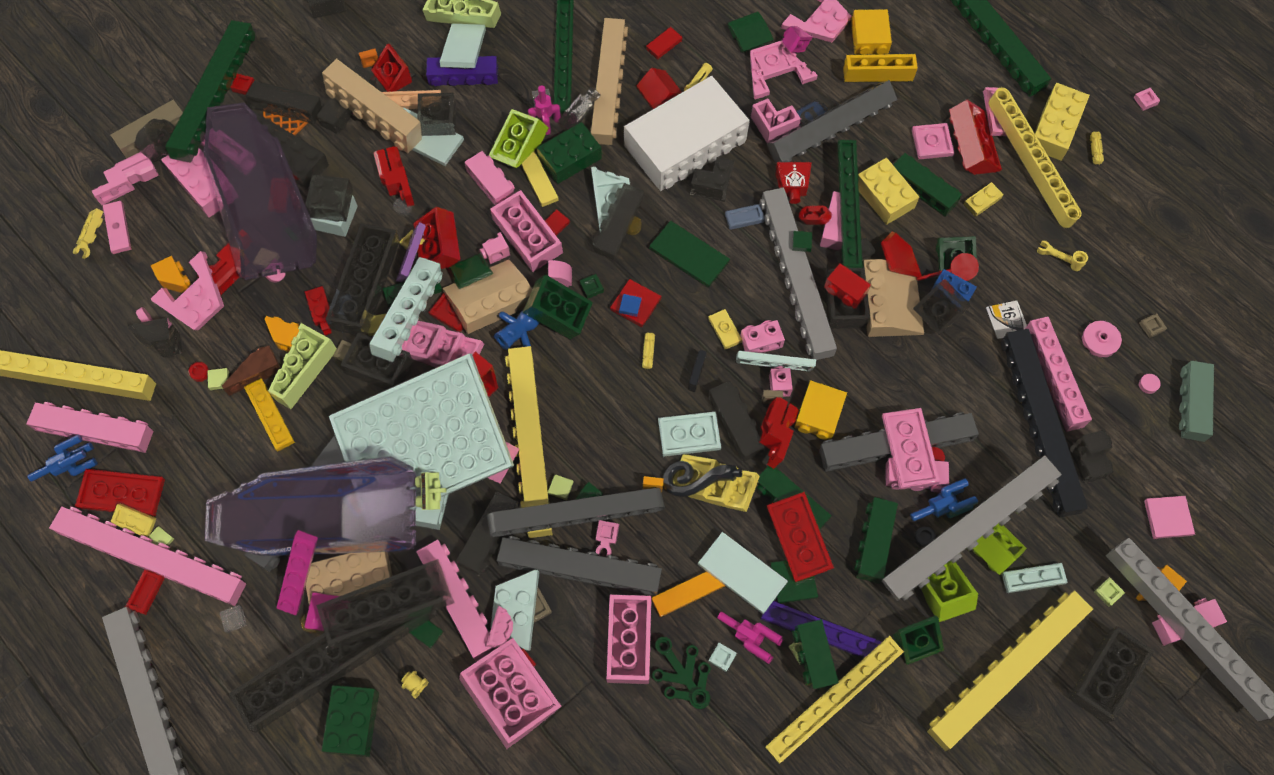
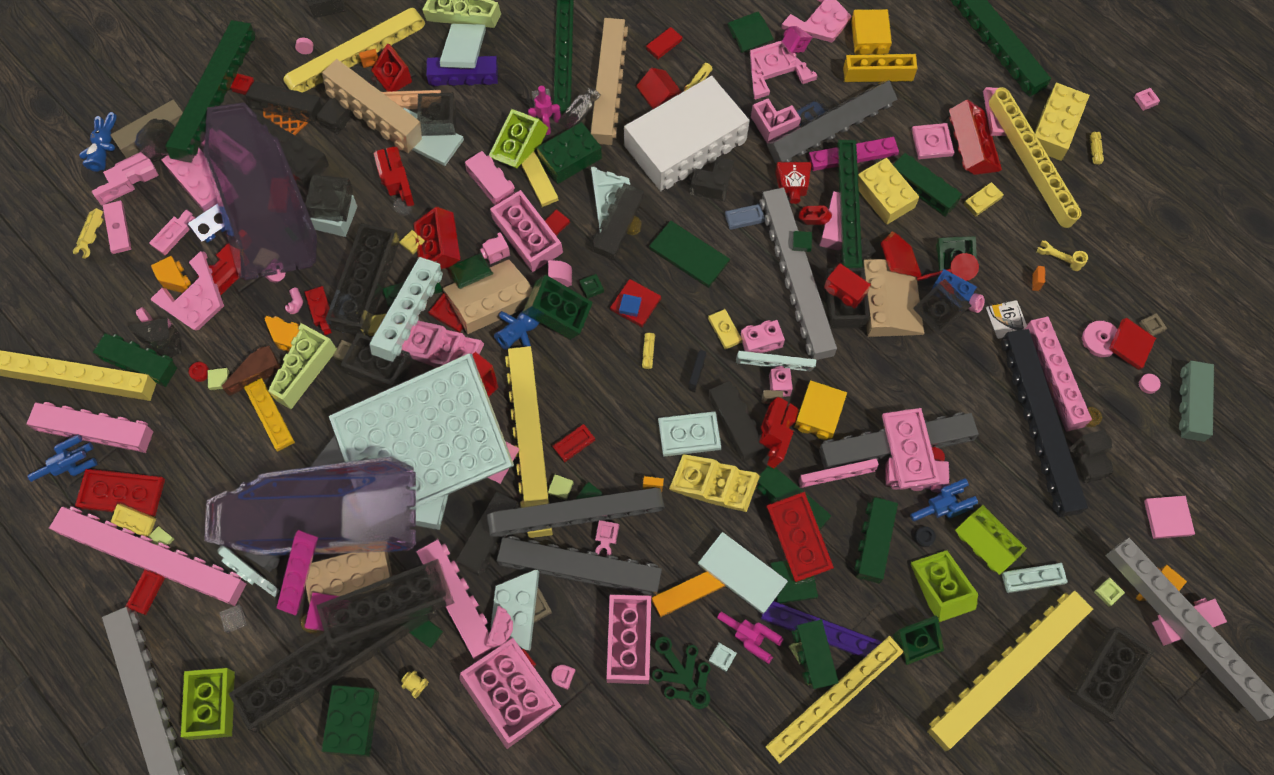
(100, 140): none -> blue animal
(135, 359): none -> dark green brick
(172, 233): none -> bright pink plate
(207, 704): none -> lime brick
(208, 219): none -> brick
(246, 571): none -> light aqua wing
(296, 303): none -> bright pink arm
(304, 45): none -> bright pink tile
(376, 38): none -> light yellow beam
(410, 252): medium lavender tile -> none
(430, 491): yellowish green hips -> none
(562, 676): none -> bright pink tile
(573, 443): none -> red tile
(719, 473): black plant -> none
(838, 473): none -> bright pink tile
(865, 152): none -> dark pink plate
(971, 528): light grey brick -> none
(977, 303): none -> bright pink tile
(1038, 278): none -> orange tile
(1095, 415): none -> clear yellow tile
(1132, 343): none -> red tile

